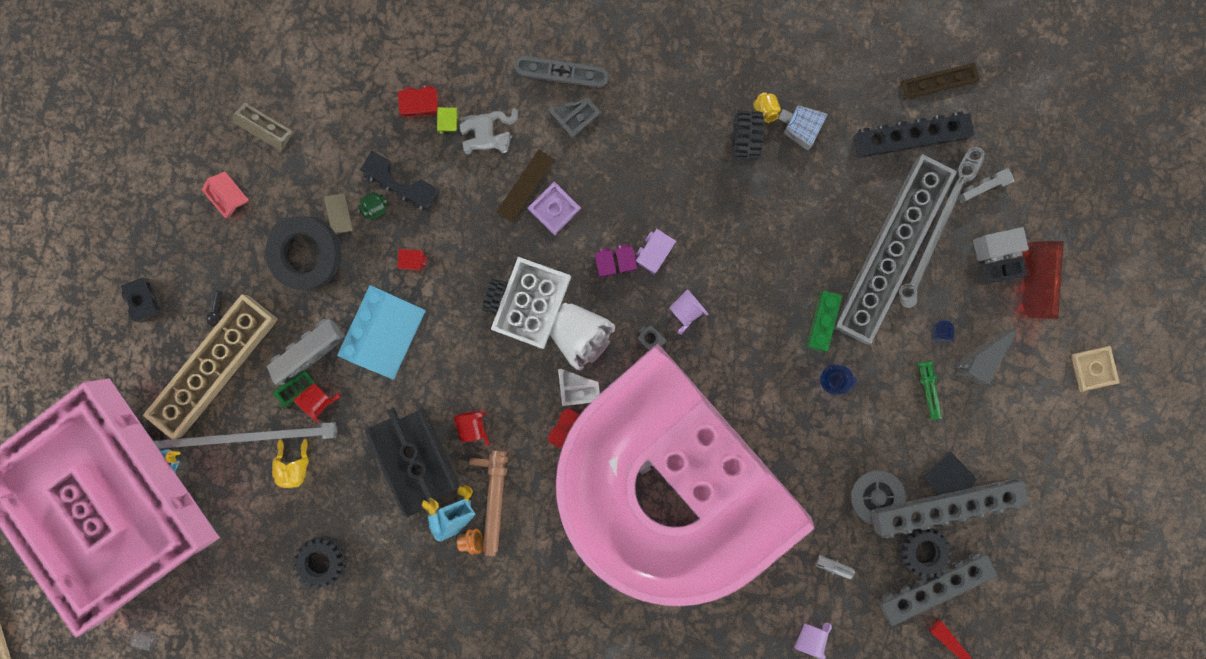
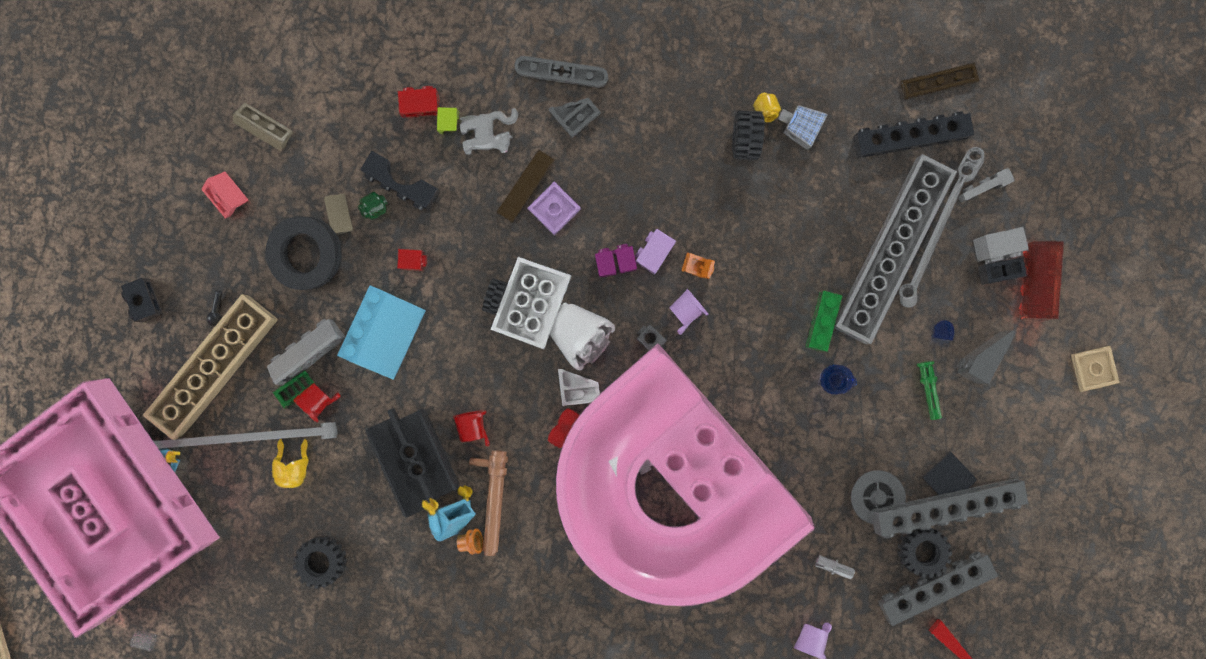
(698, 266): none -> orange bracket

